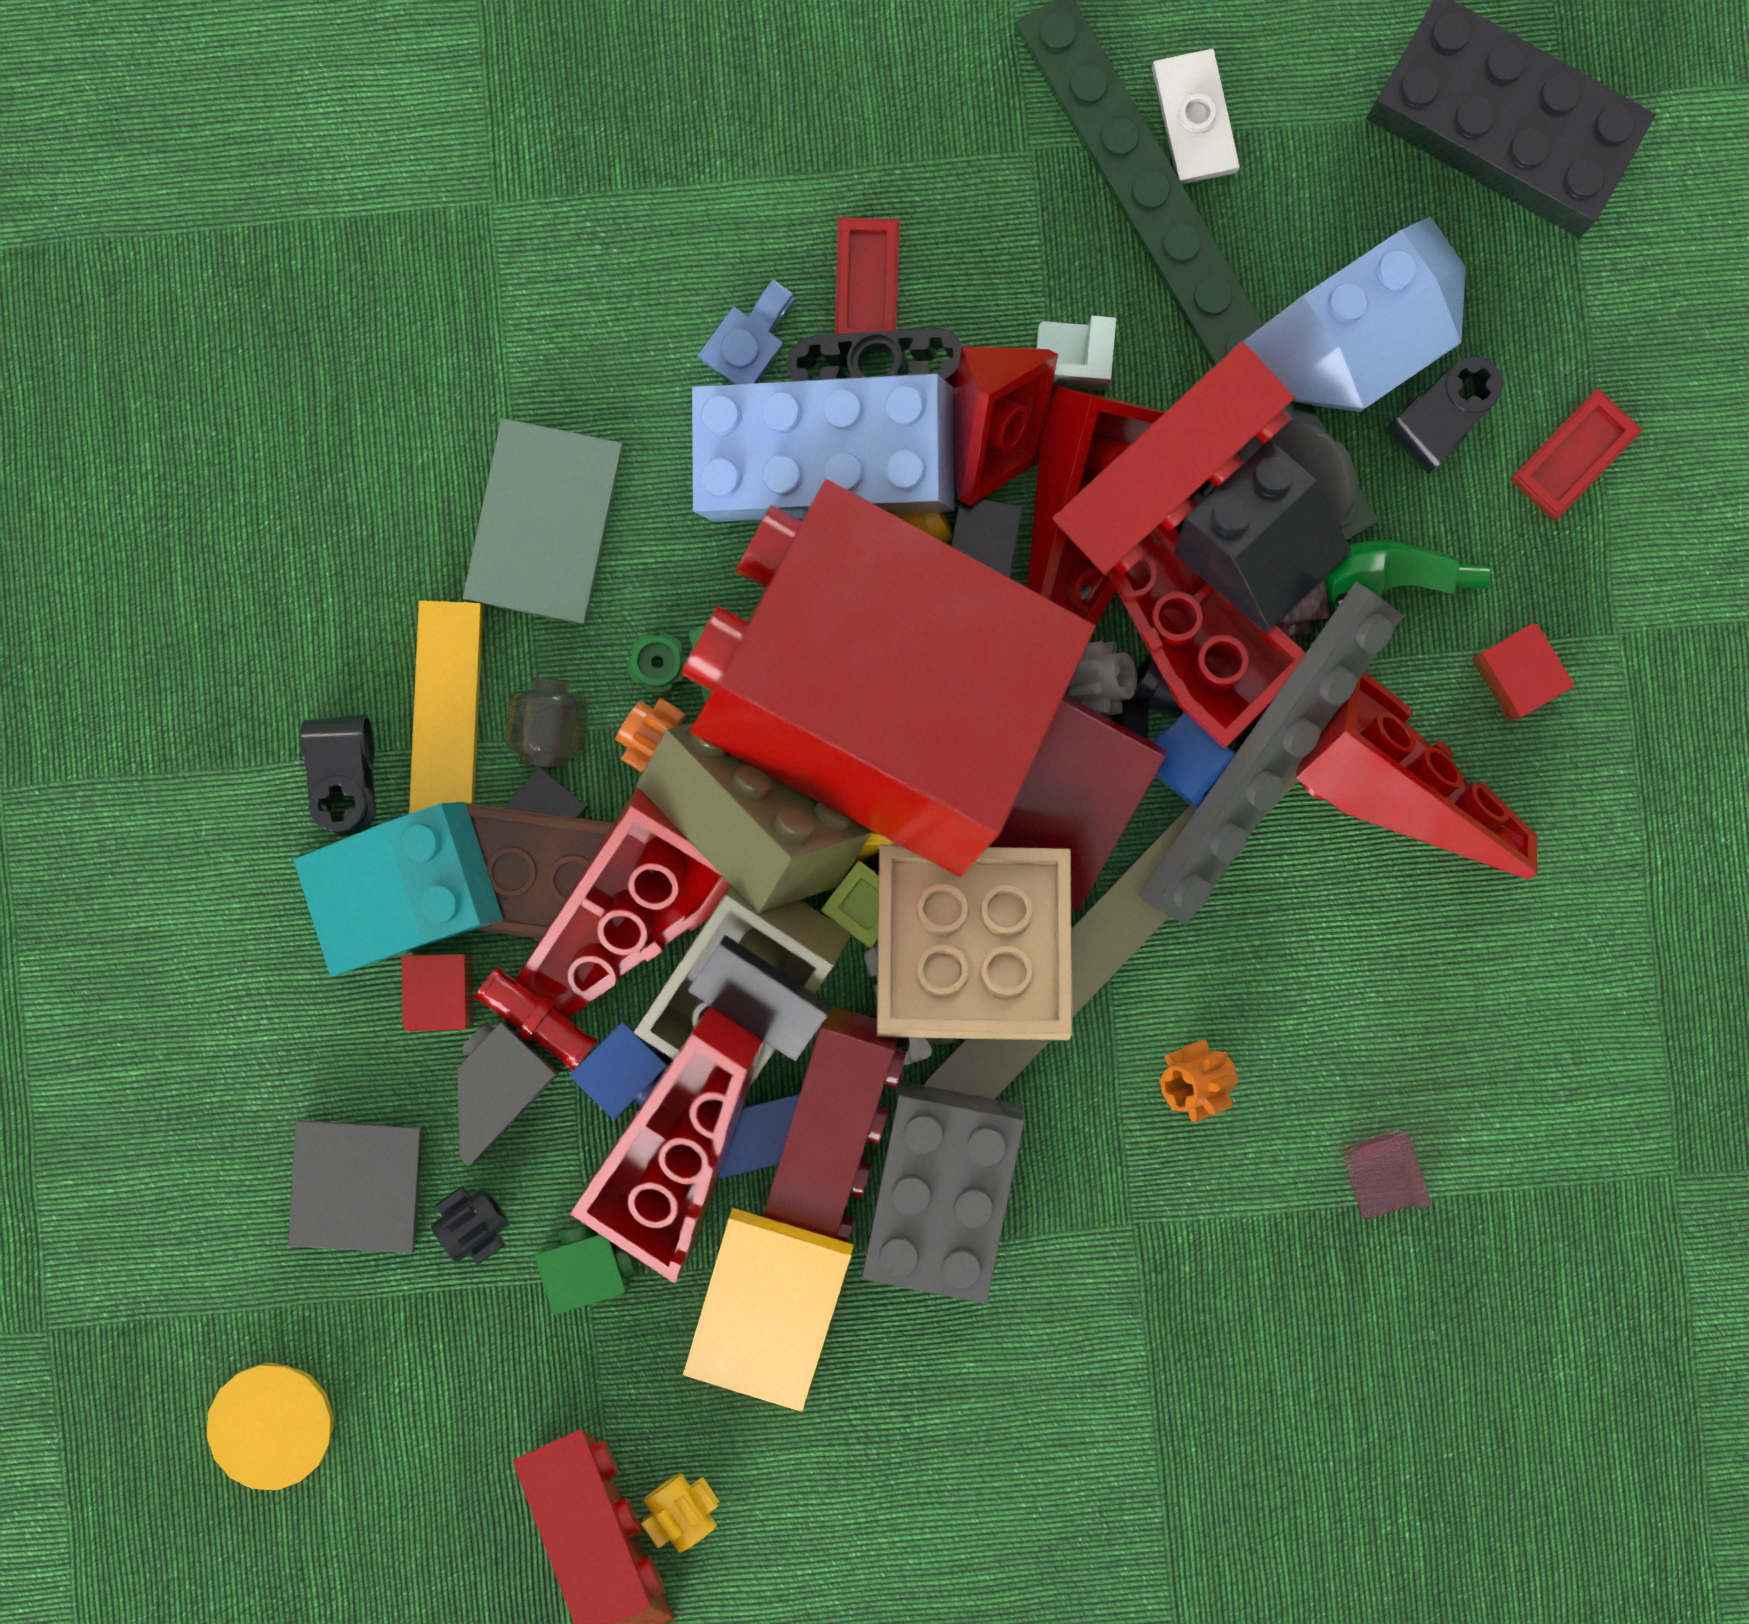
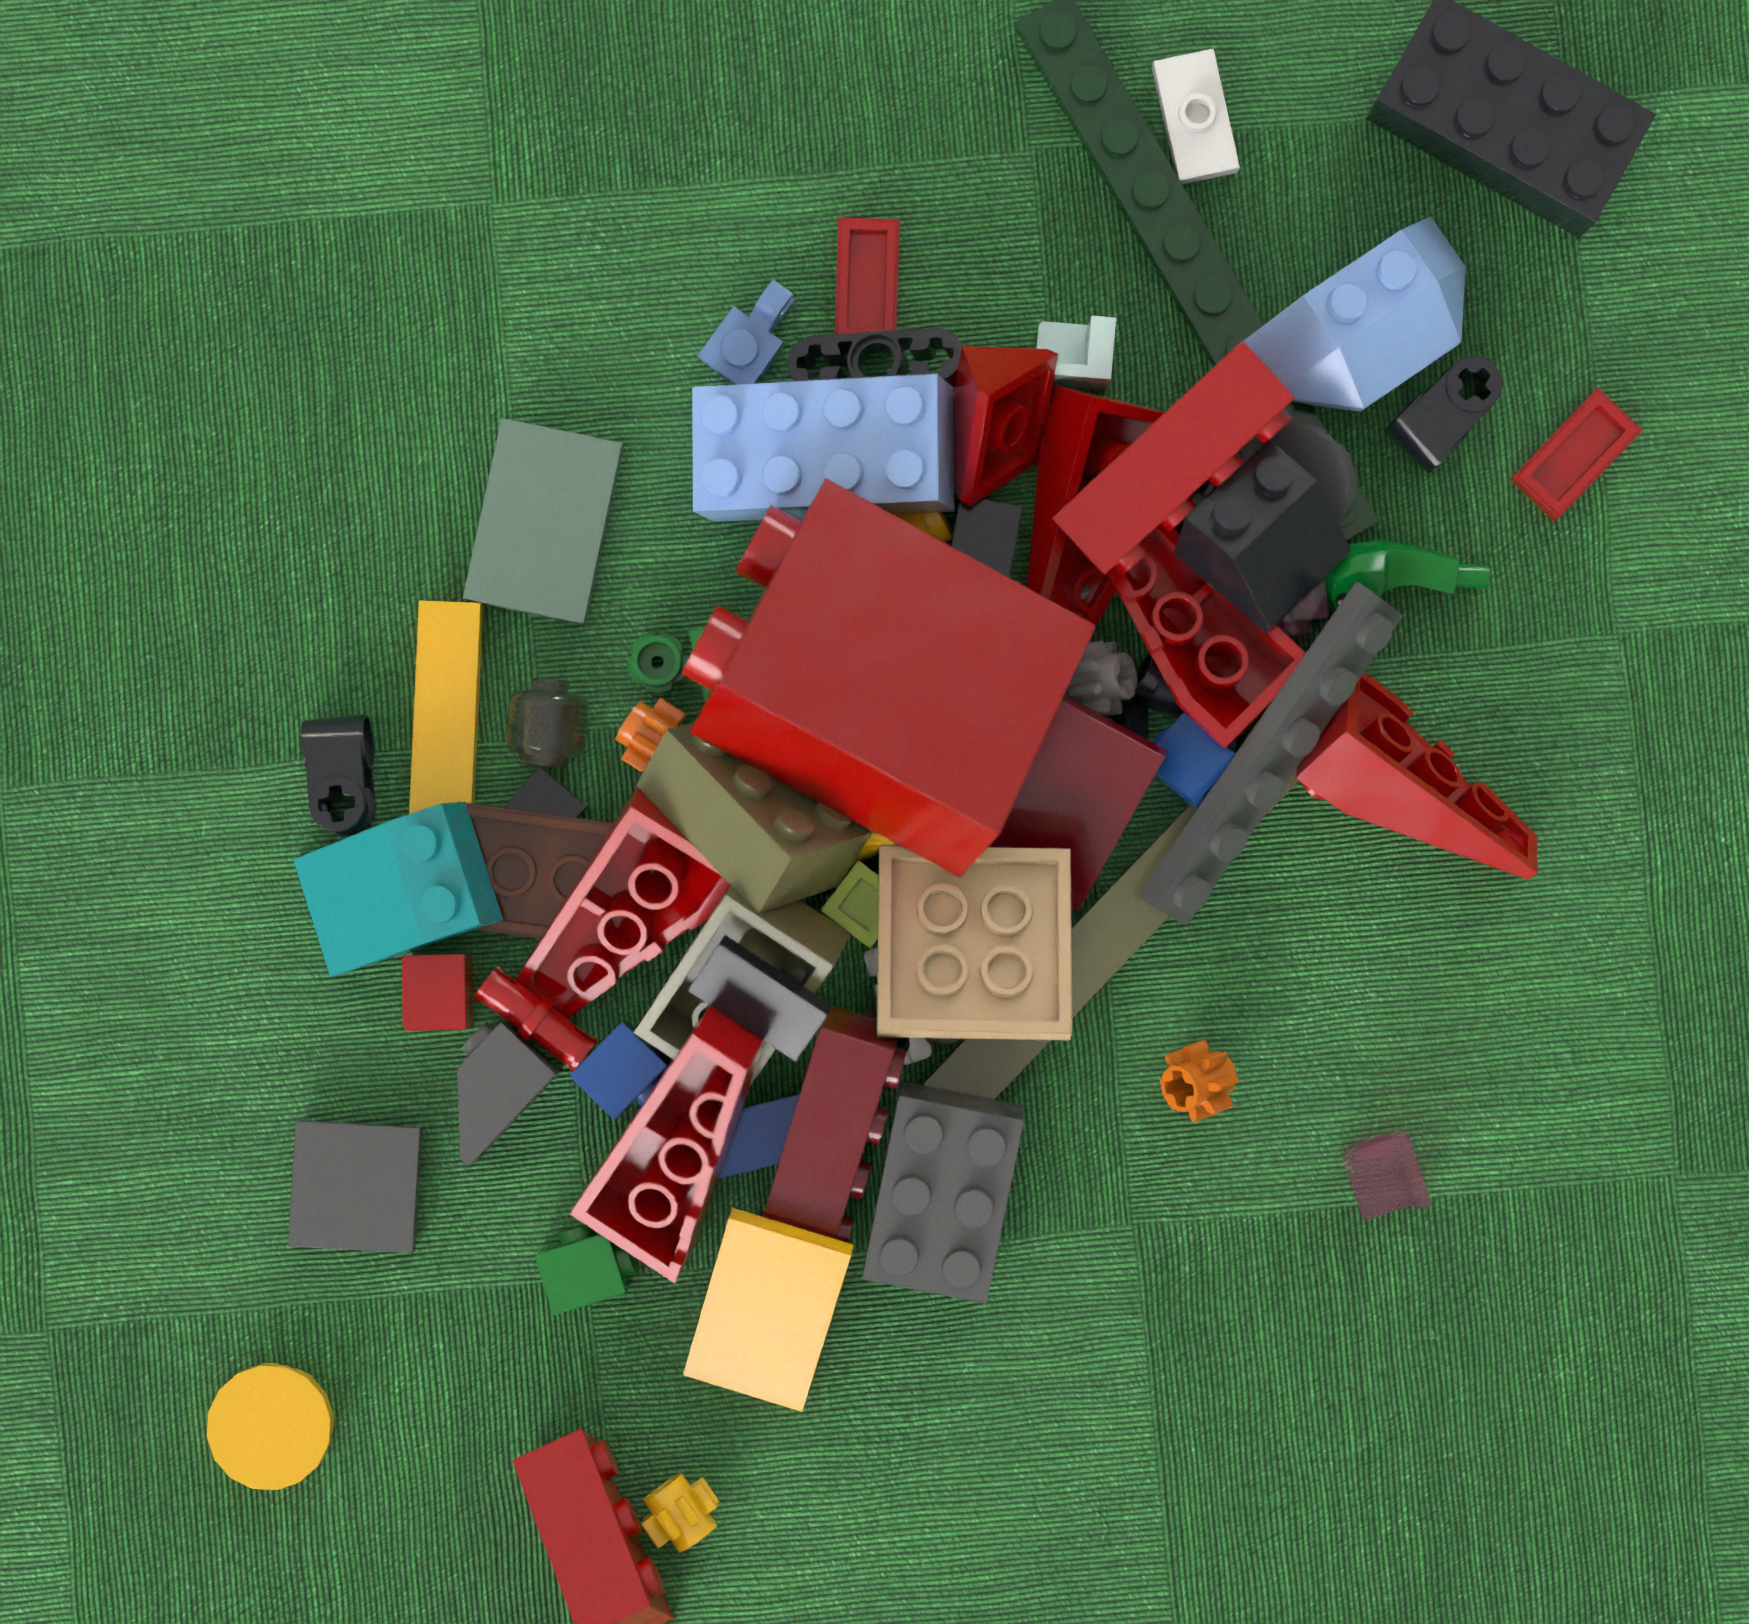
(470, 1225): black gear -> none
(1522, 672): red panel -> none

